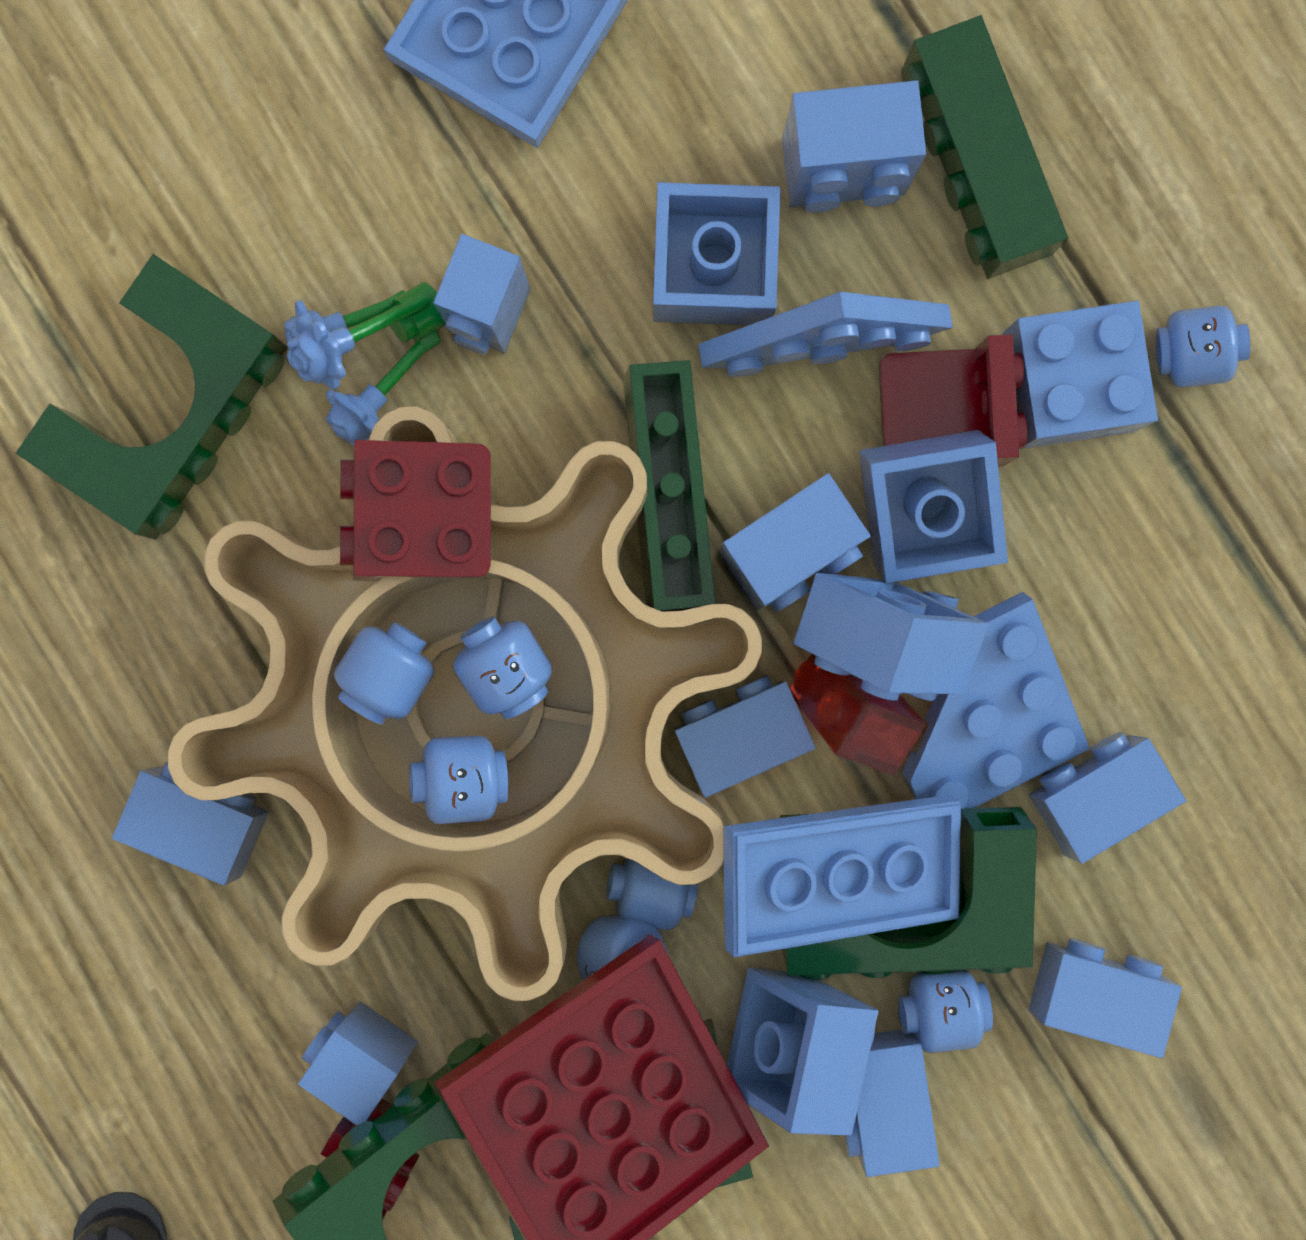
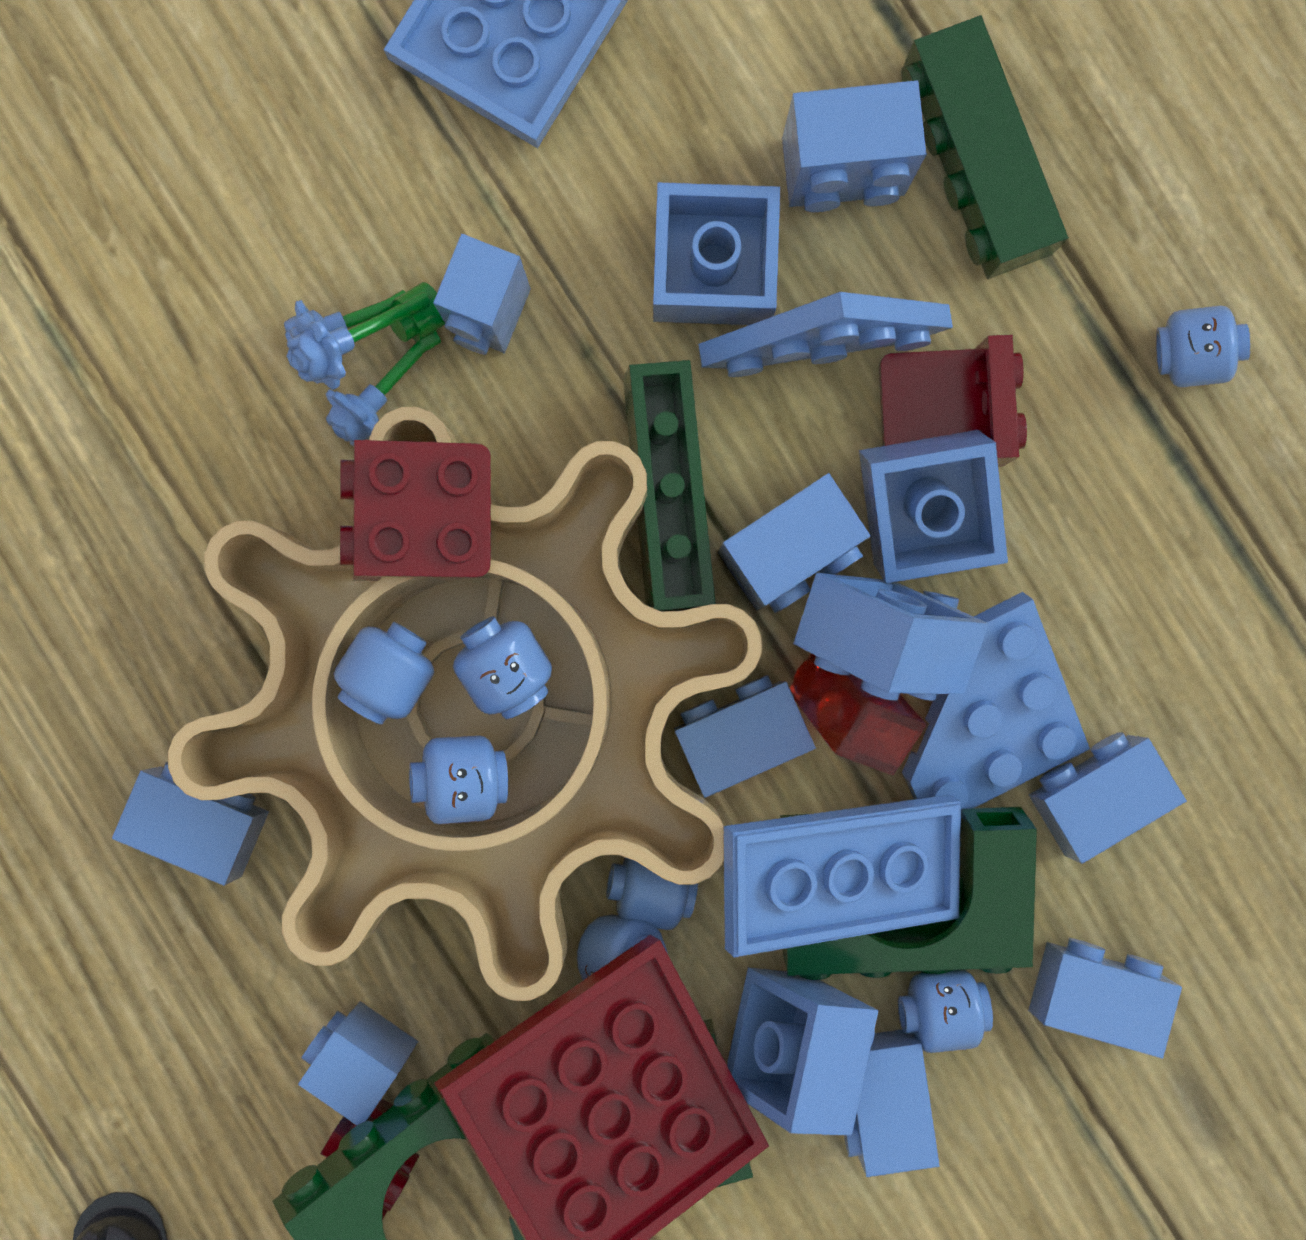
(148, 483): dark green arch -> none
(1083, 374): medium blue brick -> none

